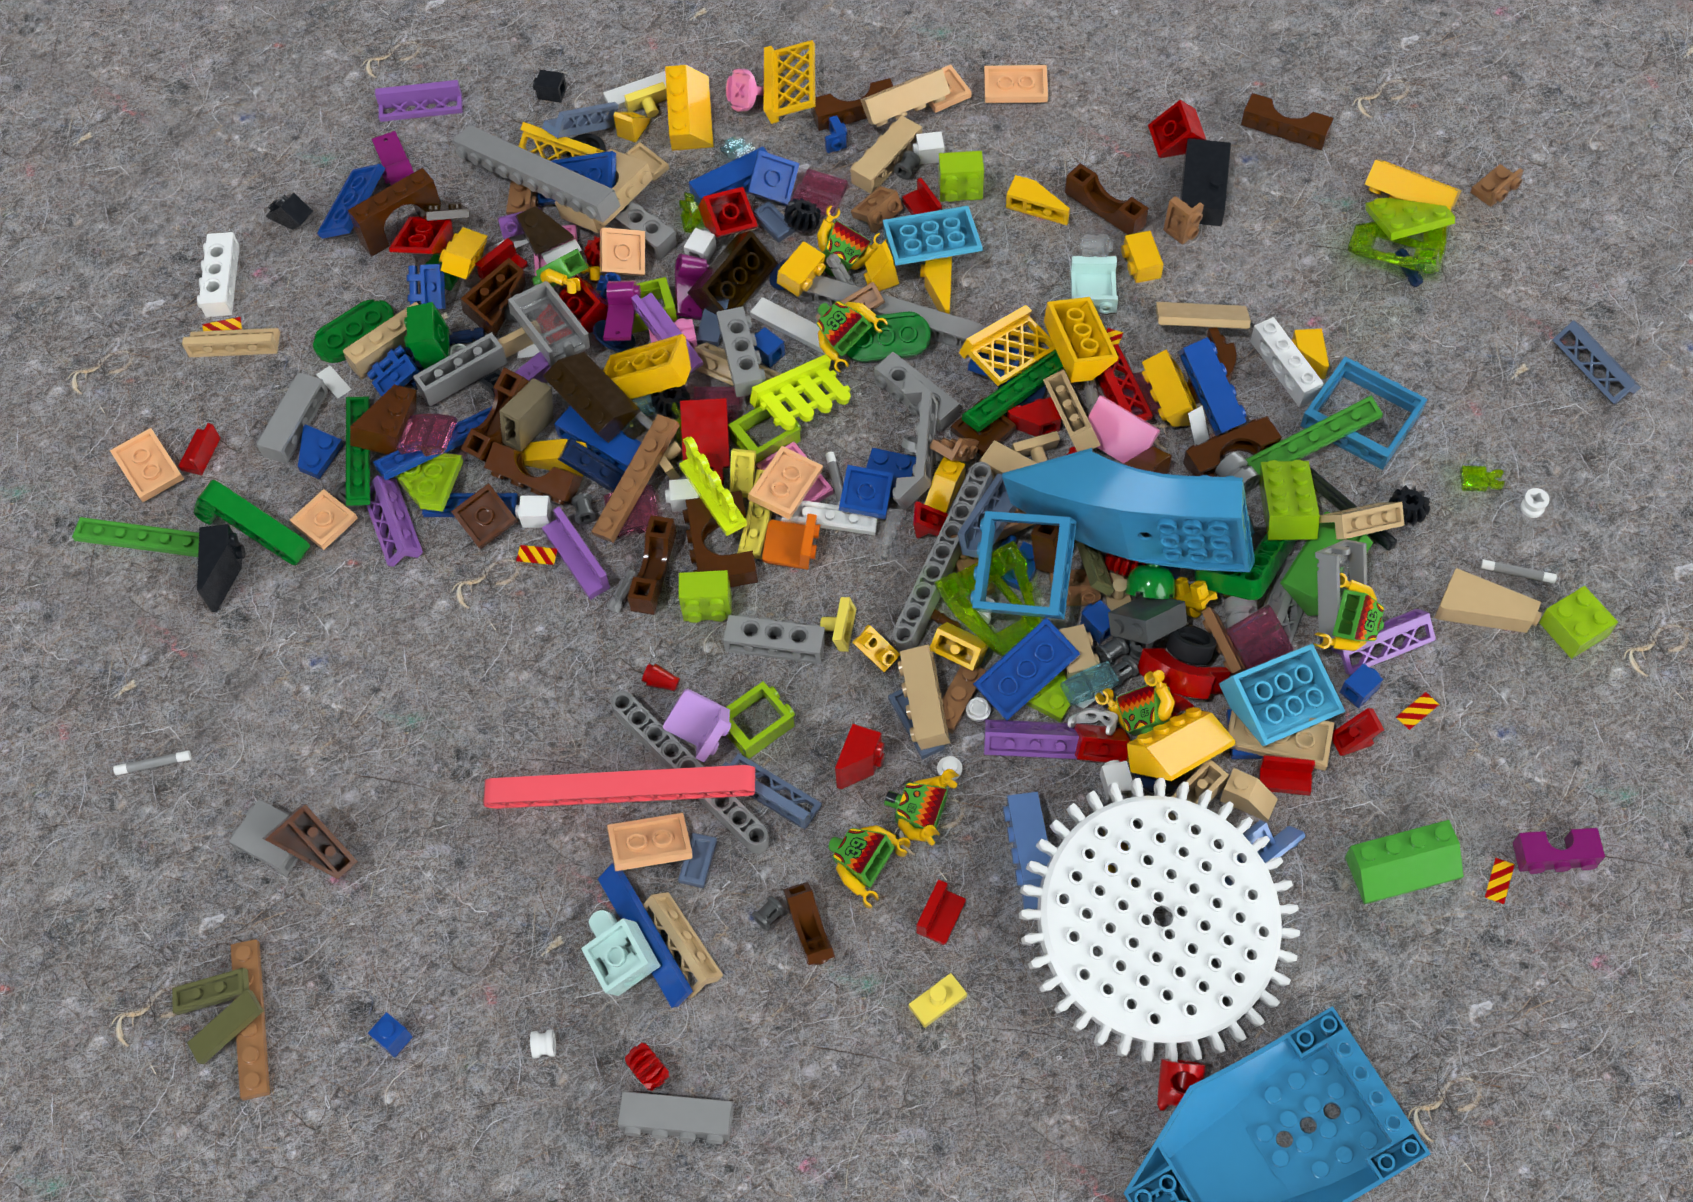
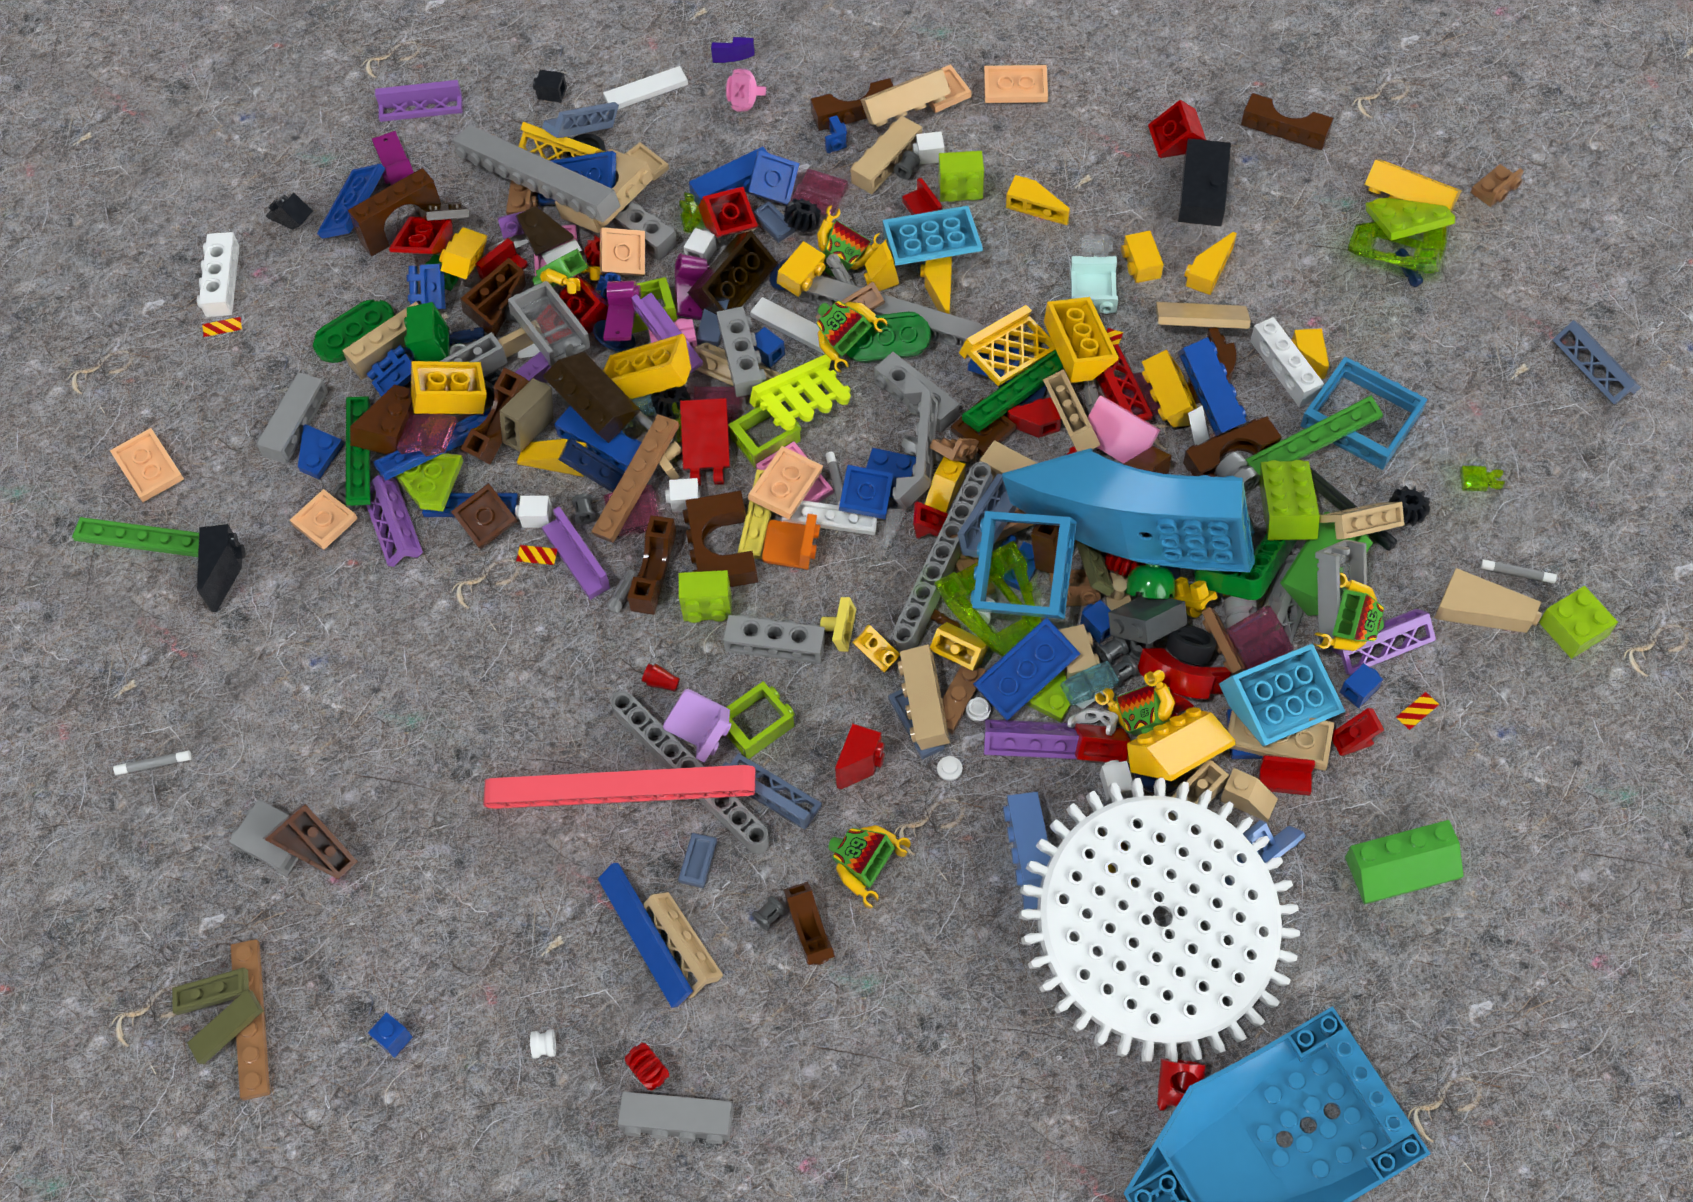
(200, 450): red panel -> none
(222, 502): green beam -> none
(232, 342): tan fence -> none
(334, 382): white sticker -> none
(447, 387): none -> yellow slope
(509, 463): reddish brown arch -> none
(618, 953): light aqua brick -> none
(630, 125): yellow slope -> none
(646, 99): light yellow tile -> none
(649, 841): light nougat plate -> none
(688, 108): yellow slope -> none
(710, 489): neon yellow fence -> none
(736, 148): clear light blue slope -> none
(738, 50): none -> dark purple slope
(742, 471): light yellow tile -> none
(774, 82): yellow fence -> none
(878, 206): medium nougat bracket -> none
(921, 806): torso -> none
(937, 1000): light yellow tile -> none
(940, 914): red panel -> none
(1037, 446): tan tile -> none
(1086, 188): reddish brown arch -> none
(1182, 220): medium nougat bracket -> none
(1209, 265): none -> yellow slope
(1499, 880): sticker -> none
(1534, 503): white wheel -> none
(1536, 853): magenta arch -> none

